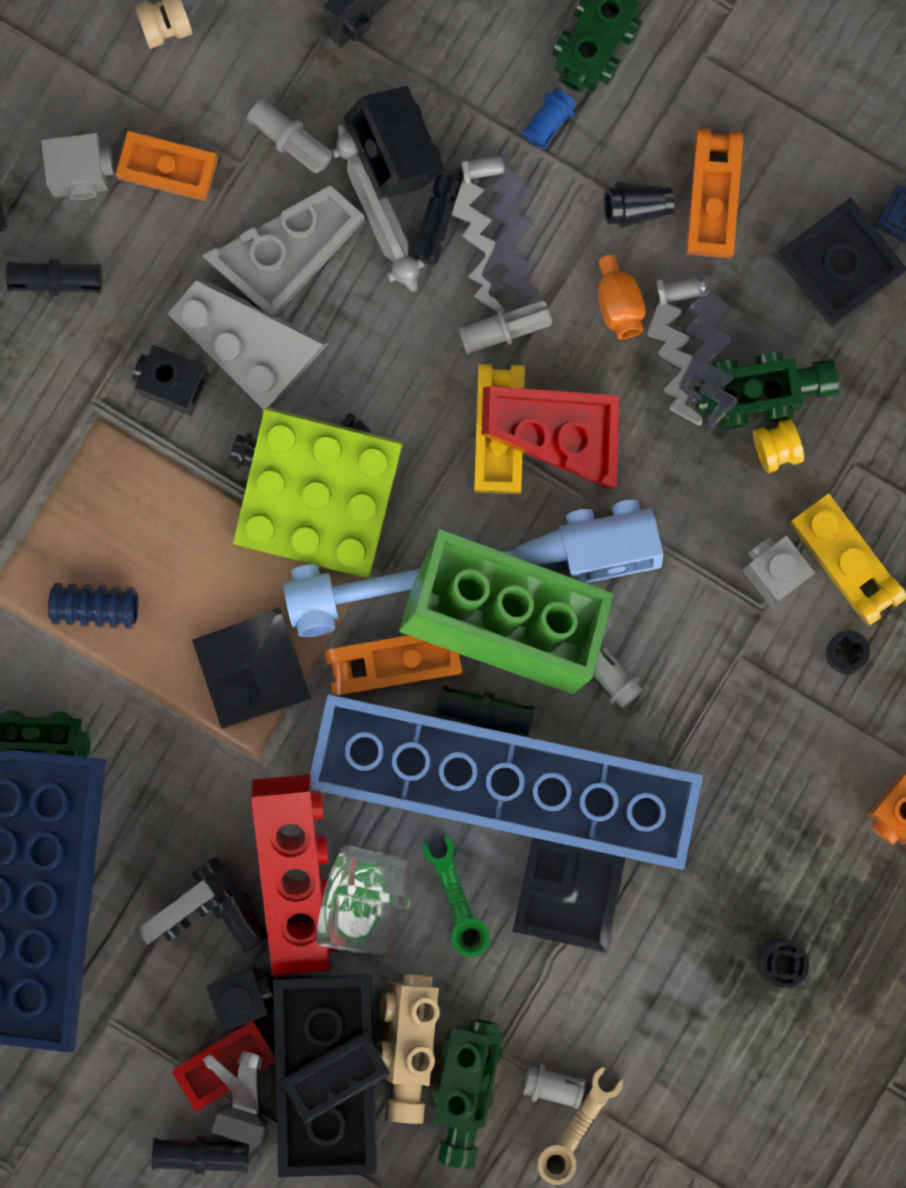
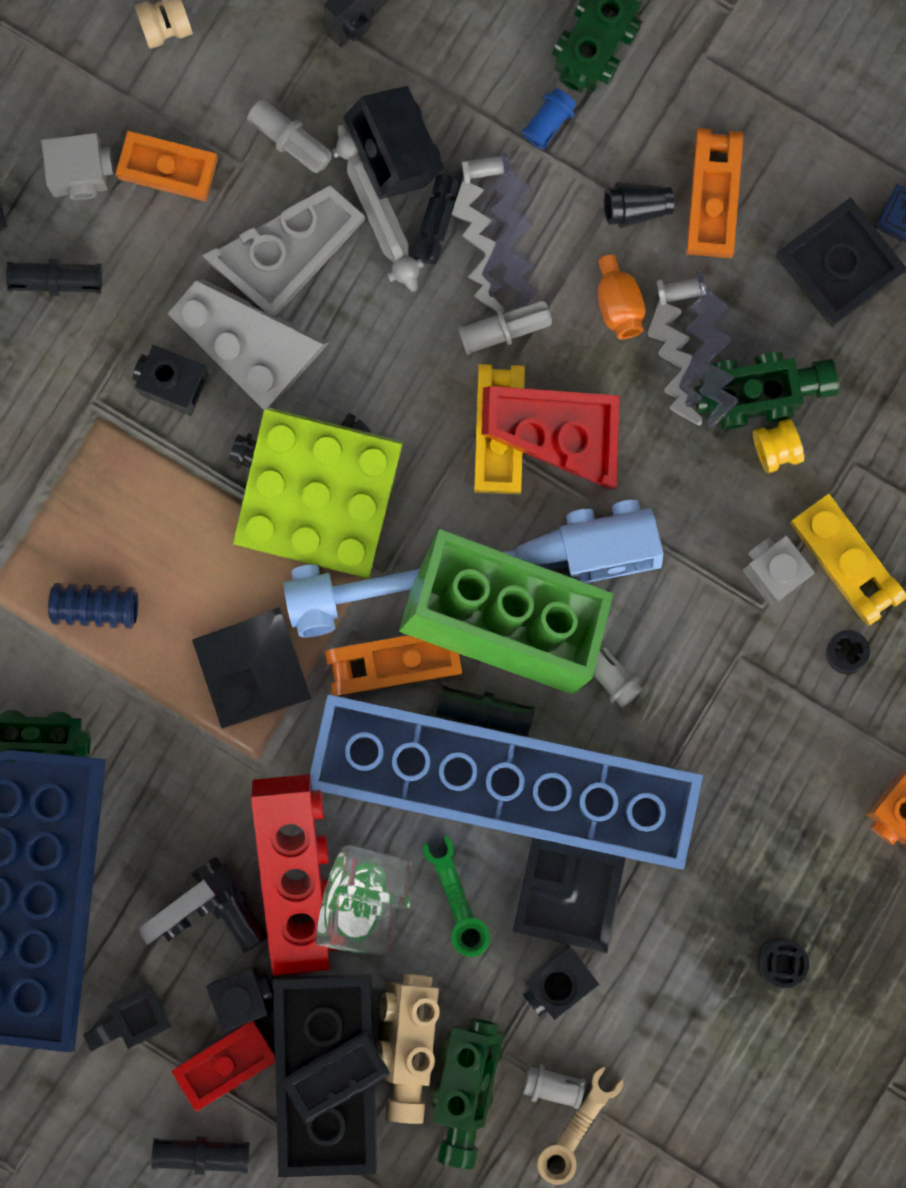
(134, 1019): none -> black plate
(243, 1119): piece -> none
(580, 977): none -> black brick

